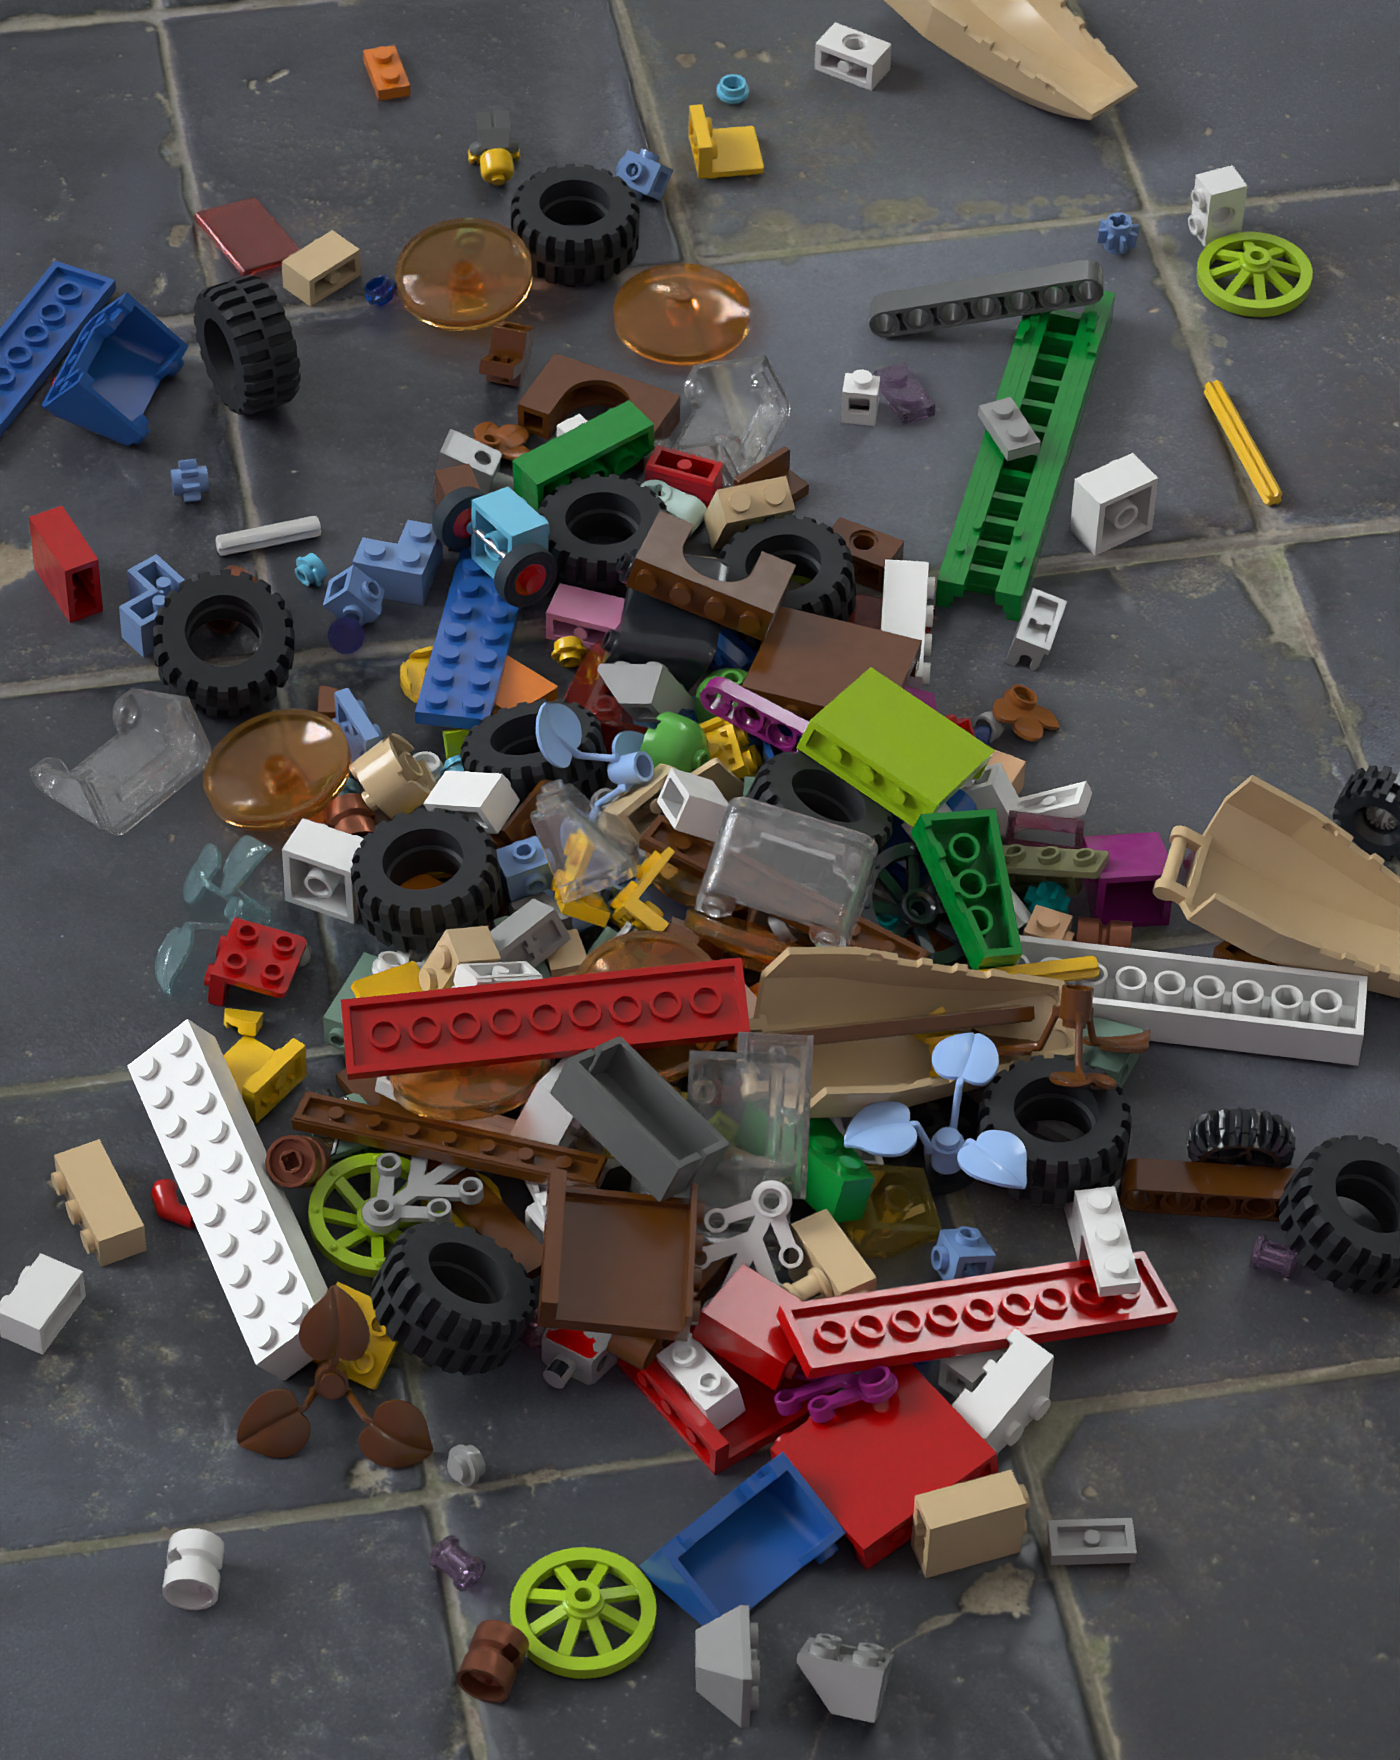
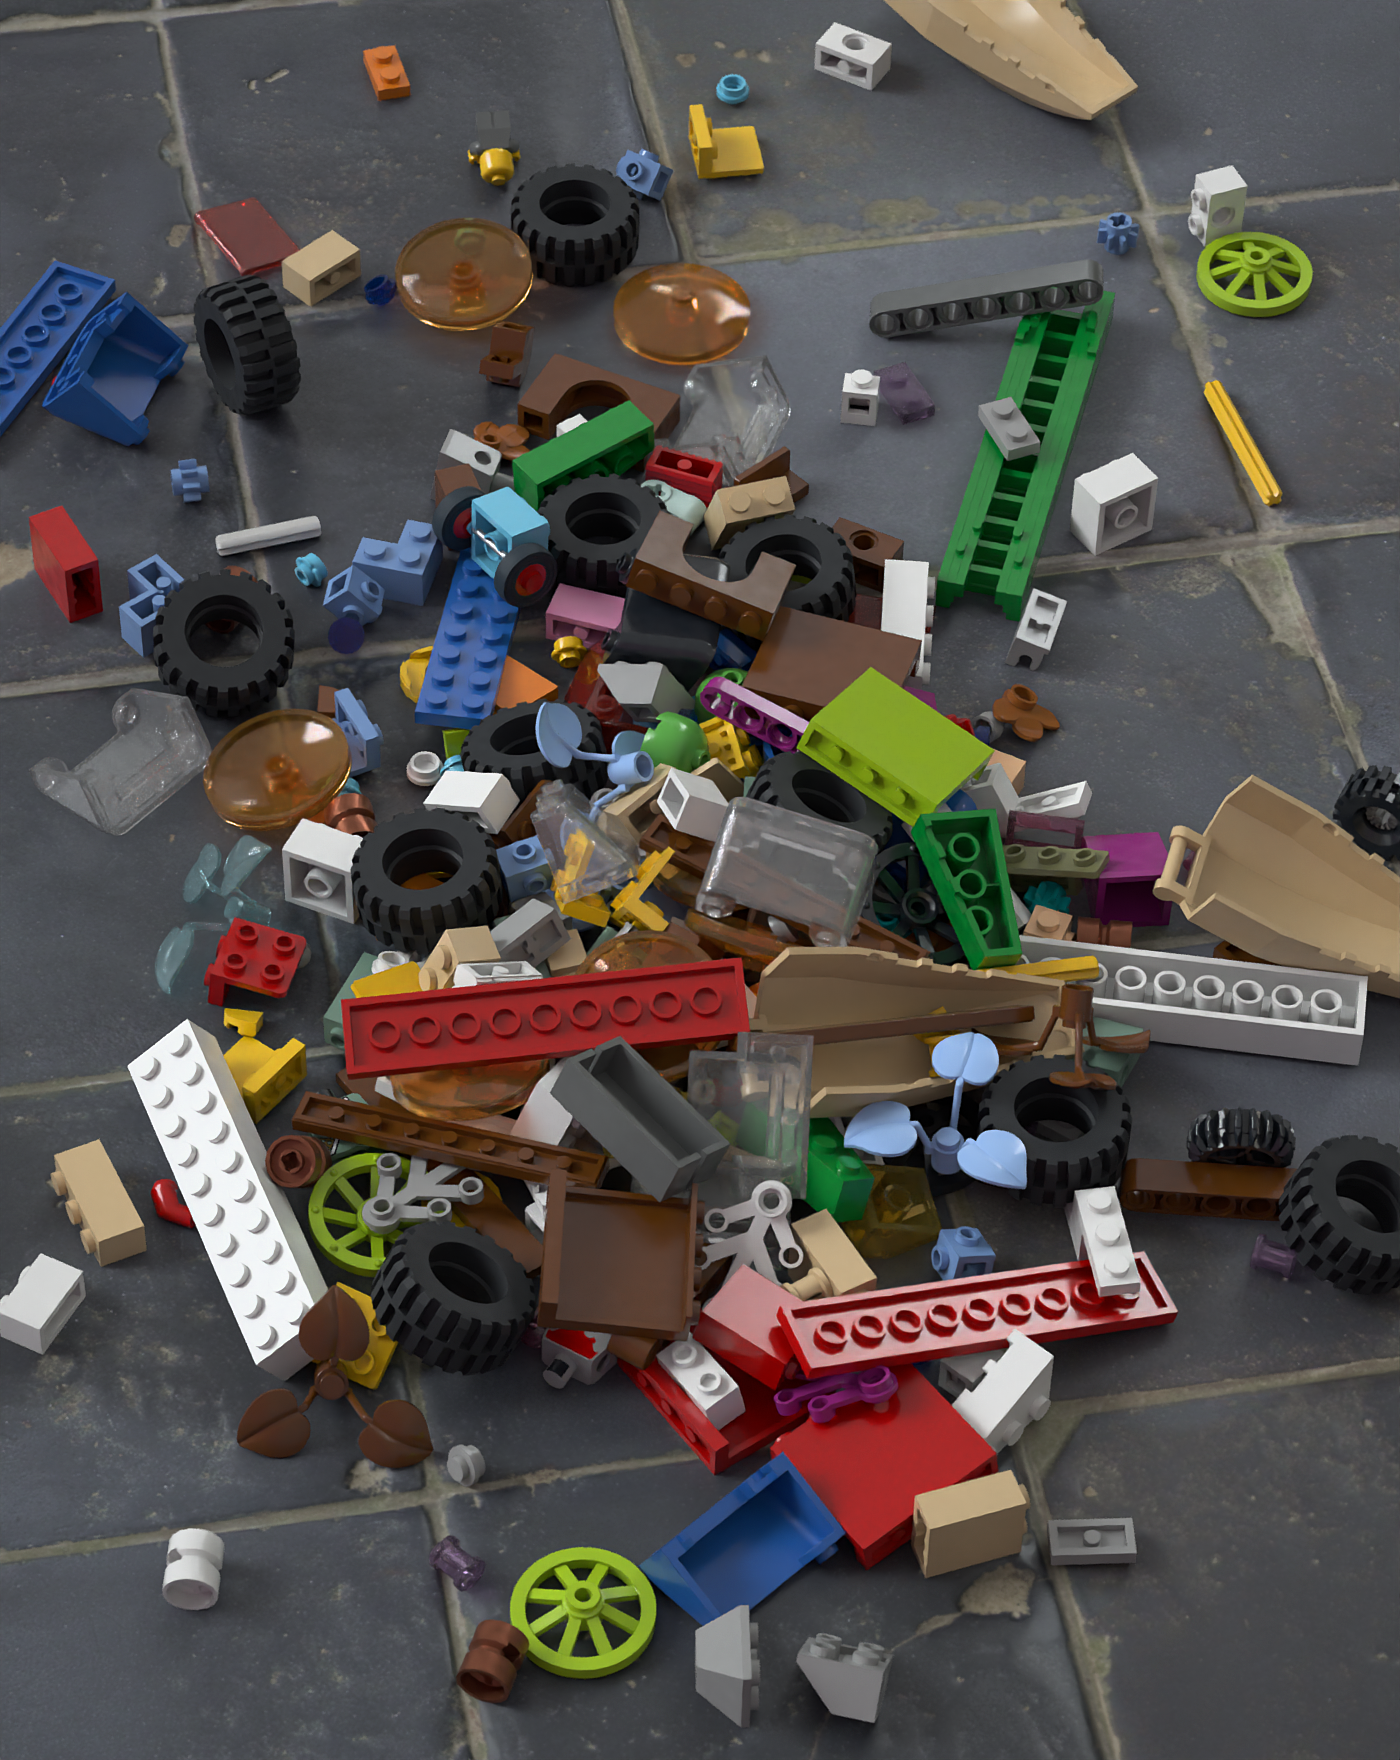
(393, 777): tan brick -> none

